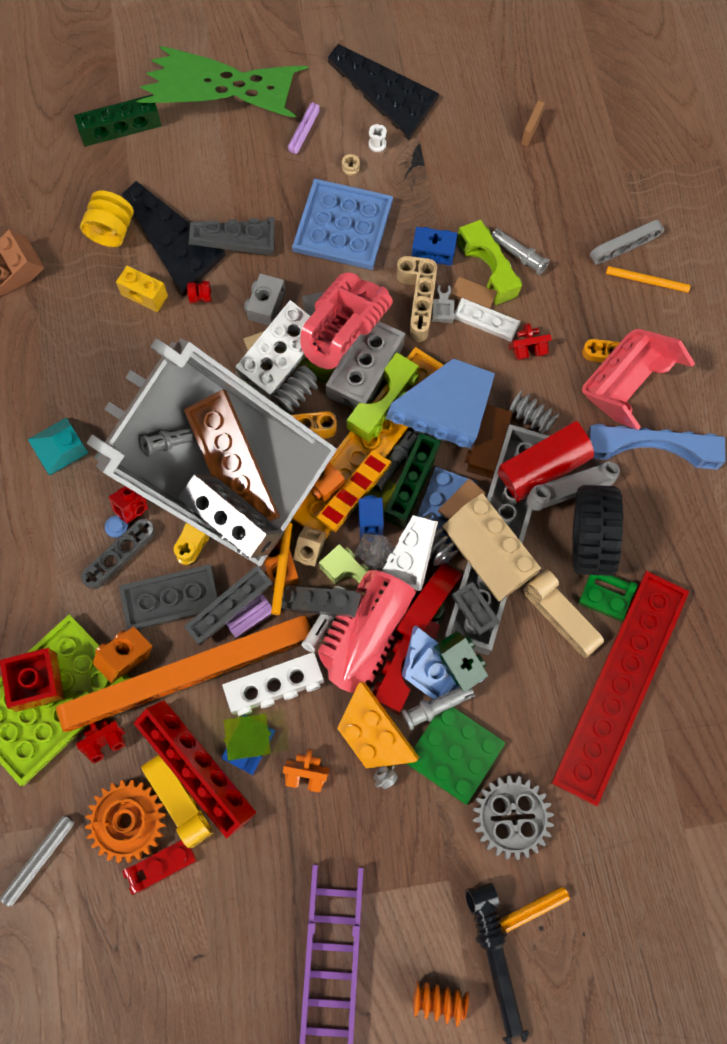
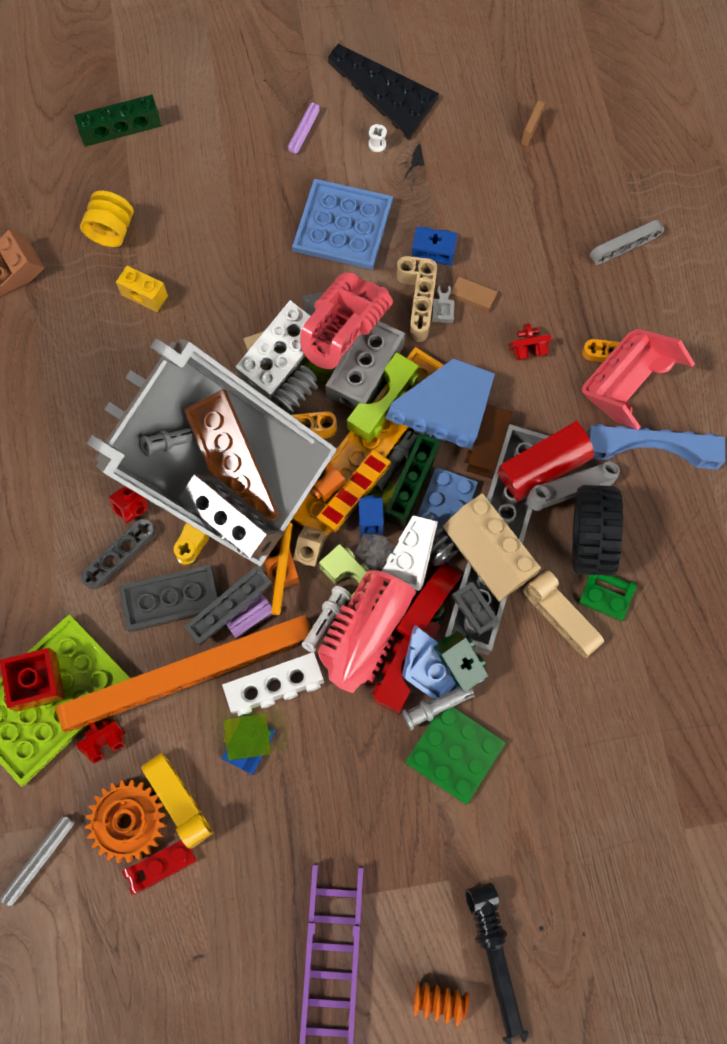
(57, 446): teal slope -> none
(115, 527): medium blue plate -> none
(115, 665): orange brick -> none
(170, 238): black wing -> none
(185, 74): bright green piece -> none
(194, 768): red brick -> none
(204, 292): red wheel -> none
(246, 236): dark grey wing -> none
(265, 311): light grey brick -> none
(306, 767): orange hips -> none
(321, 601): dark grey plate -> none
(350, 158): tan bush -> none
(373, 732): light orange wing -> none
(385, 776): light grey plate -> none
(462, 496): medium nougat tile -> none
(477, 242): lime arch -> none
(486, 319): white tile -> none
(514, 841): light grey gear -> none
(526, 255): light grey pin -> none
(533, 413): light grey piece -> none
(534, 909): light orange axle -> none
(620, 689): red plate -> none
(648, 279): light orange bar -> none

